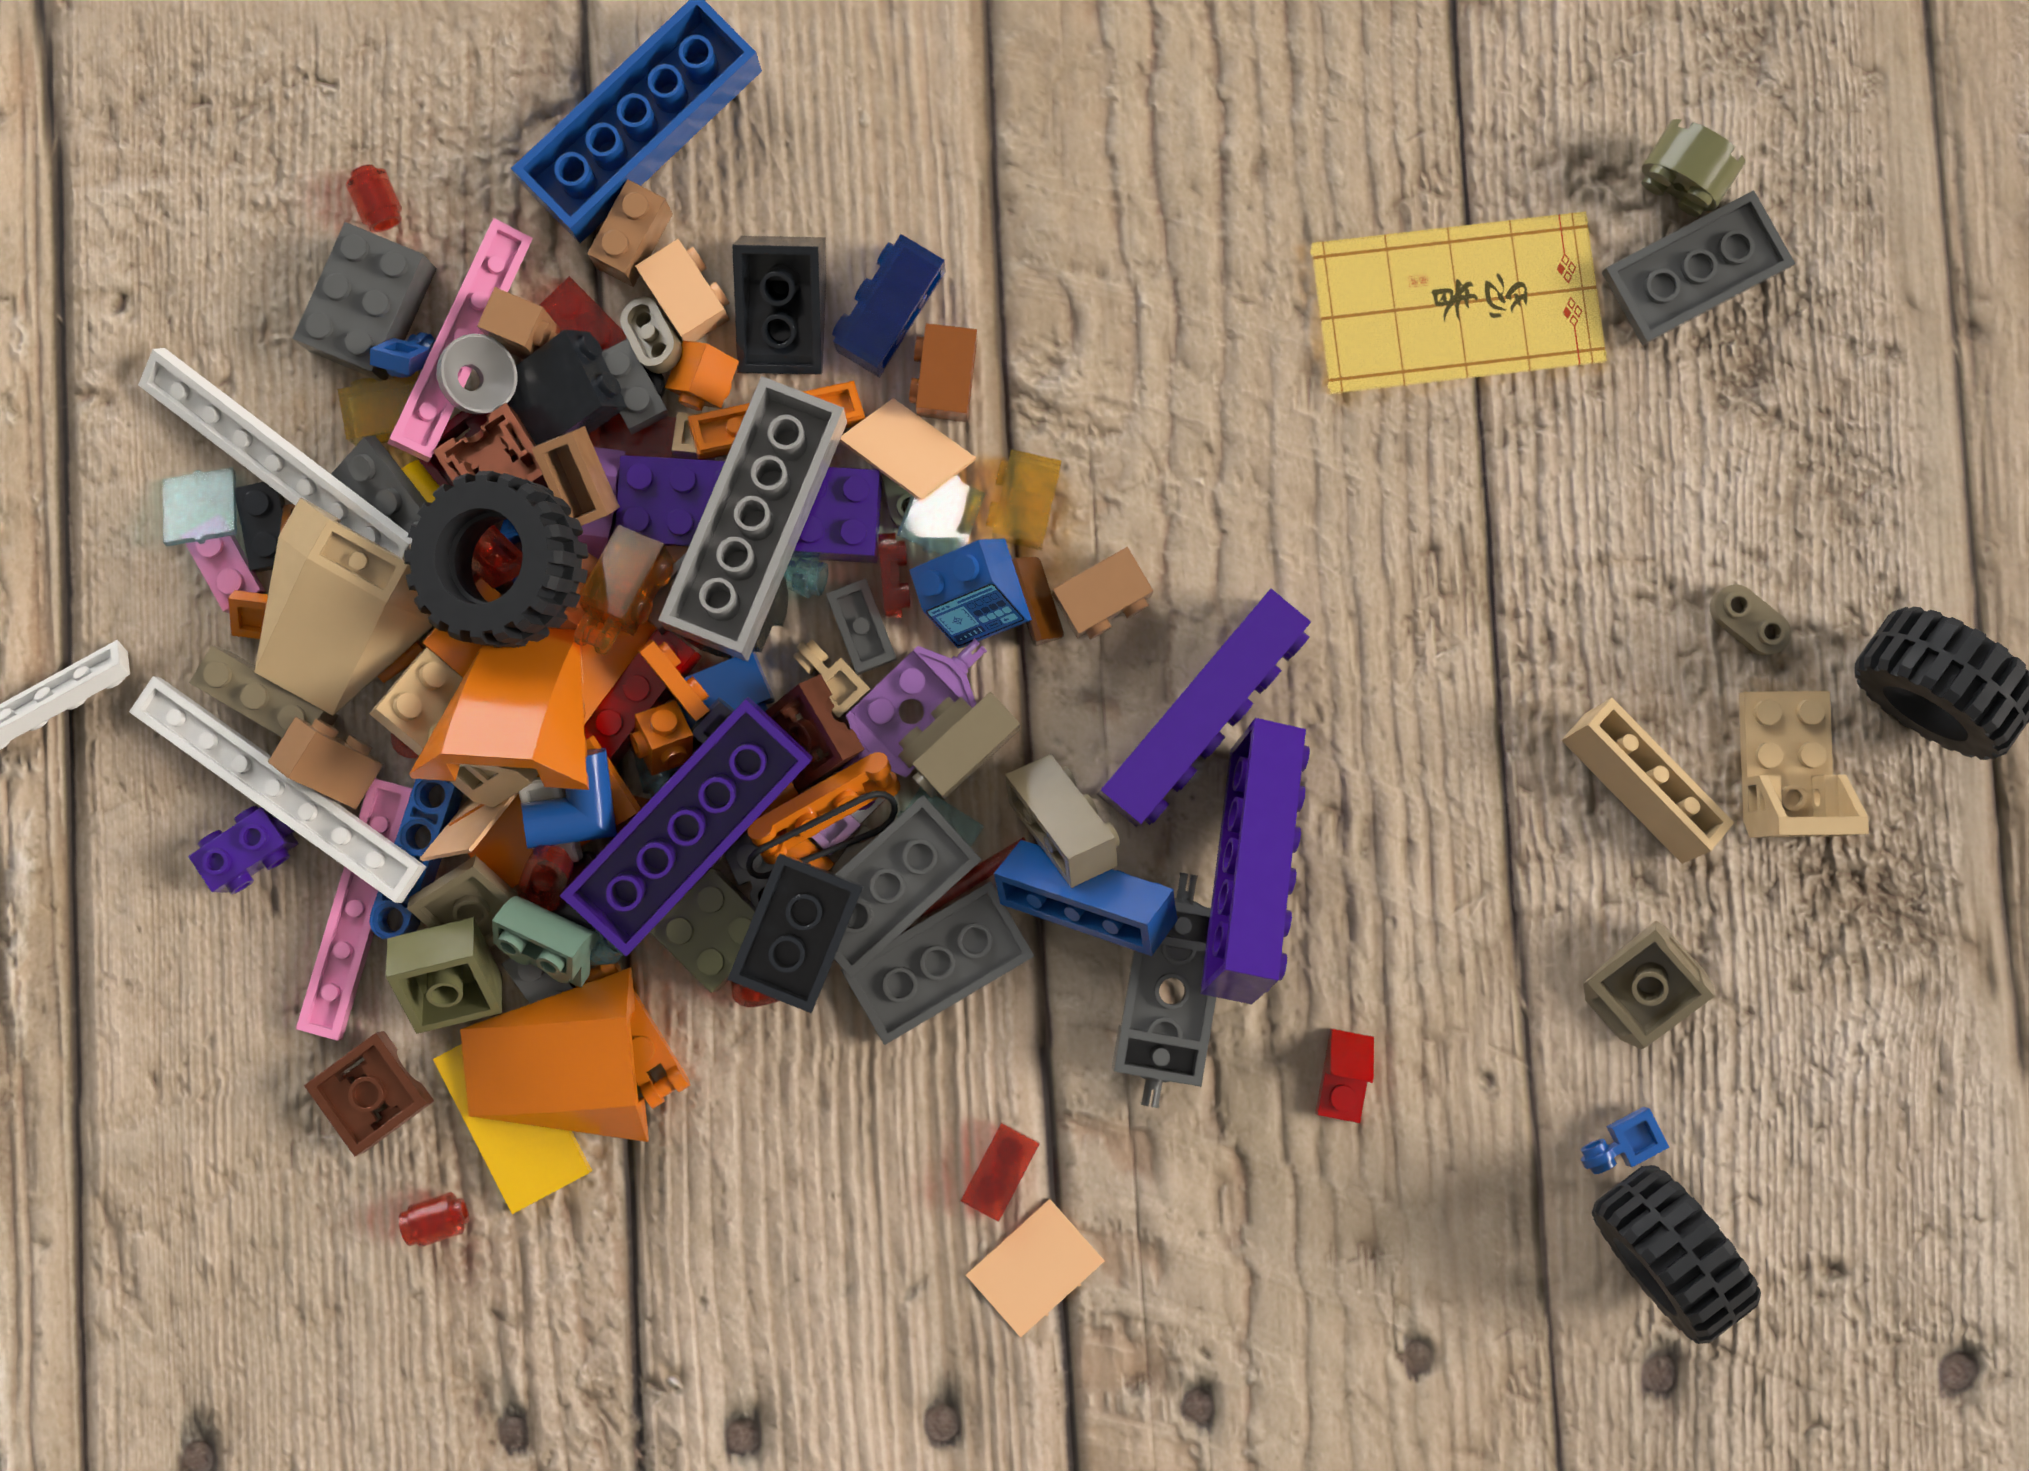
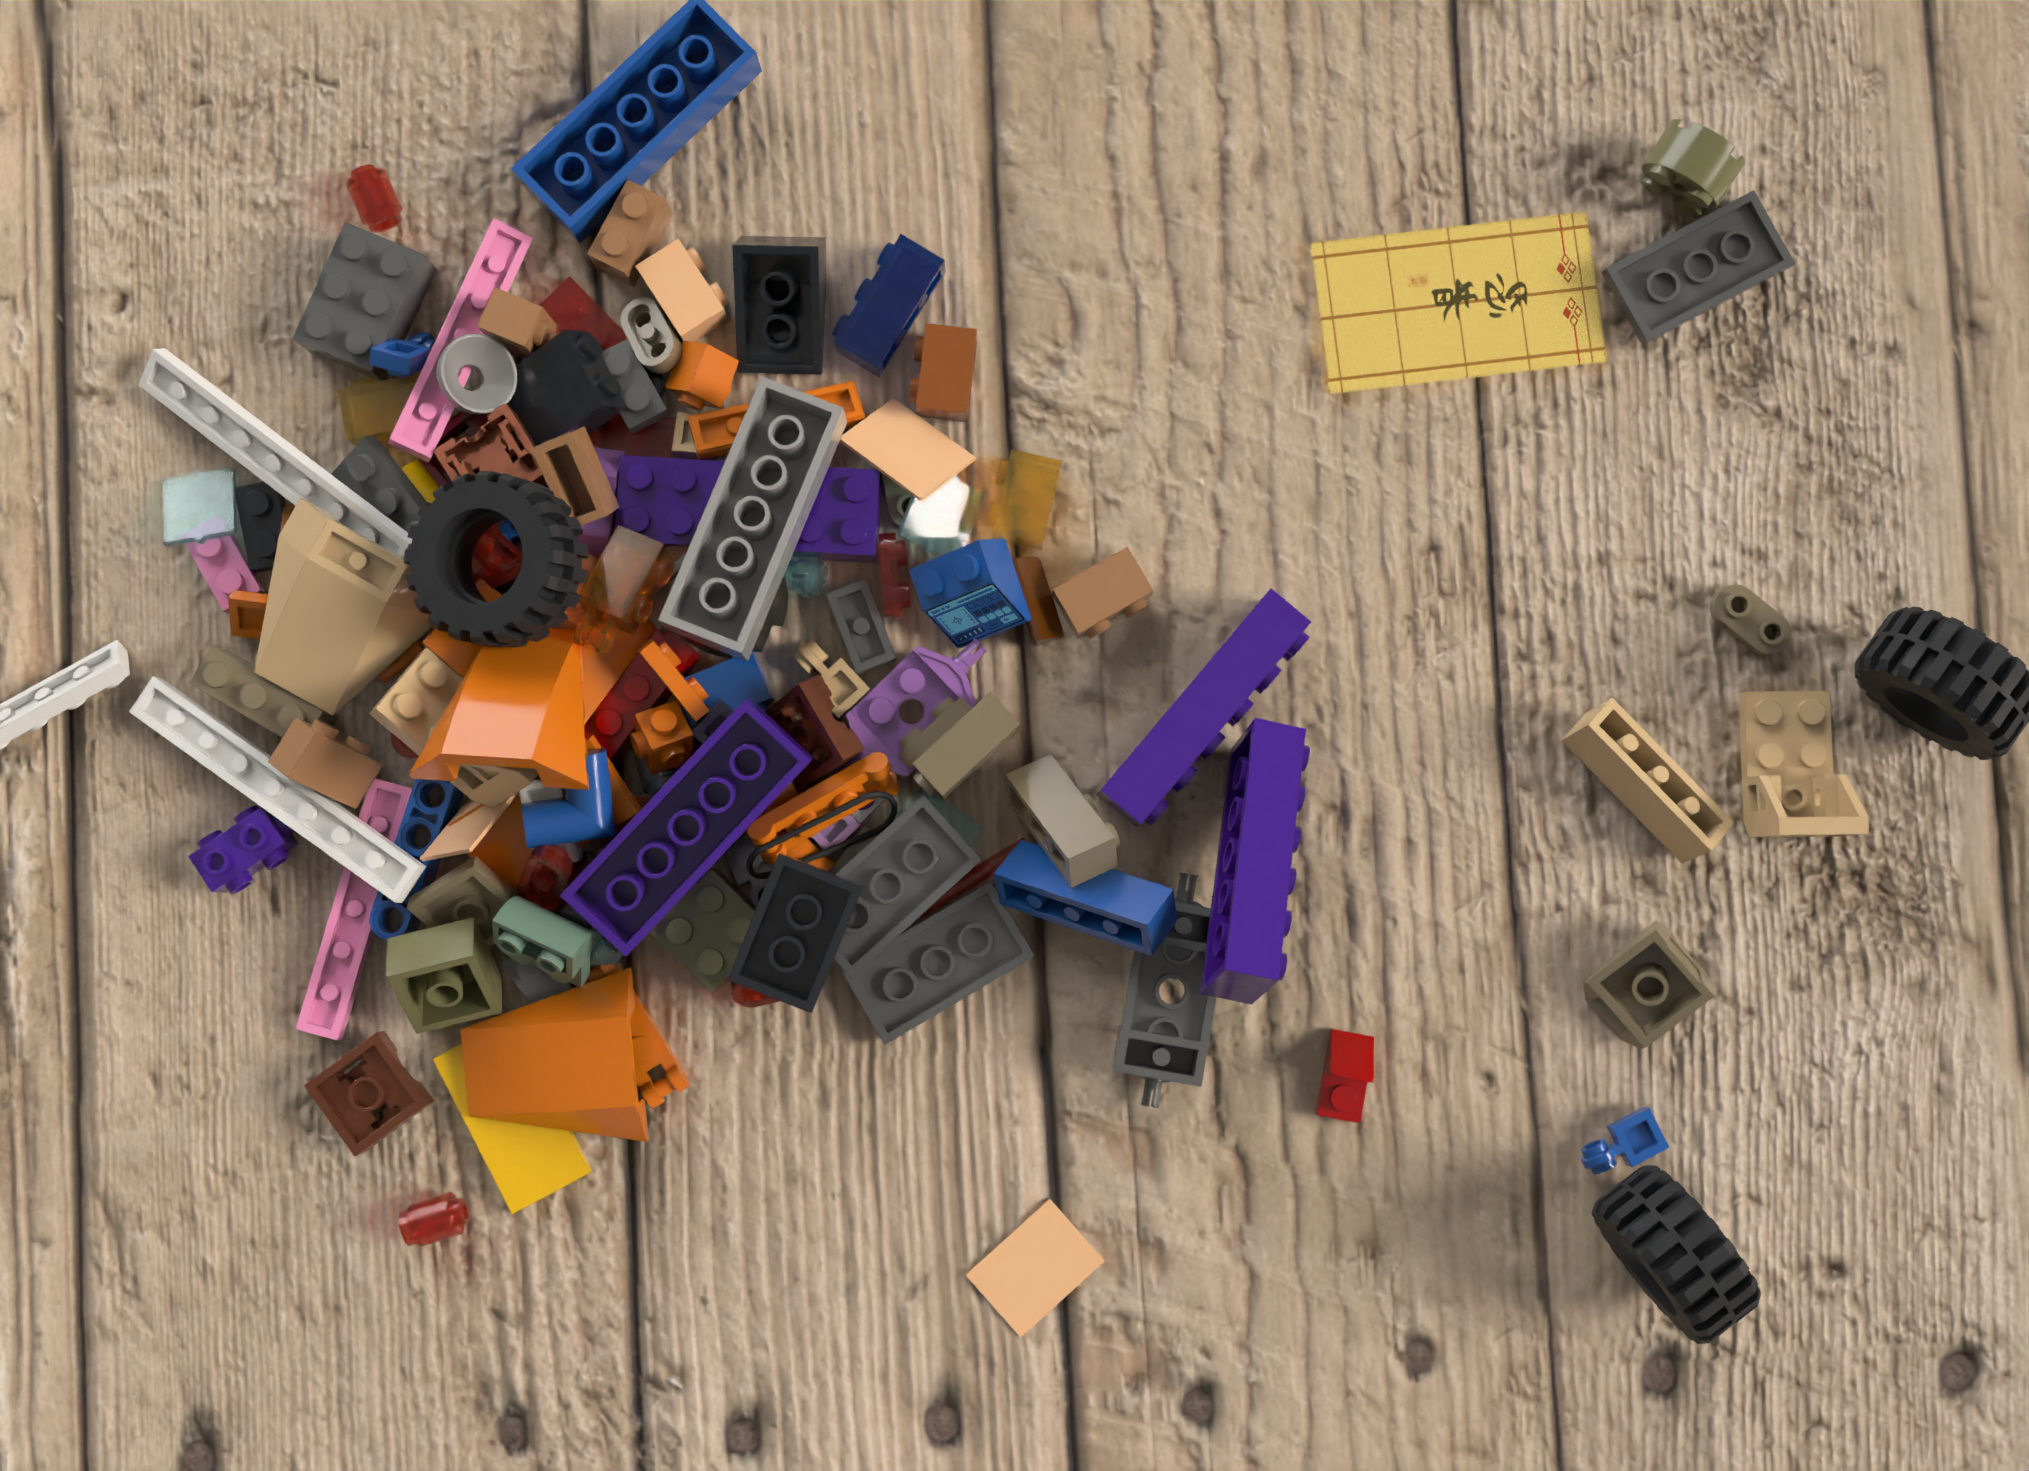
(1000, 1171): clear red plate -> none

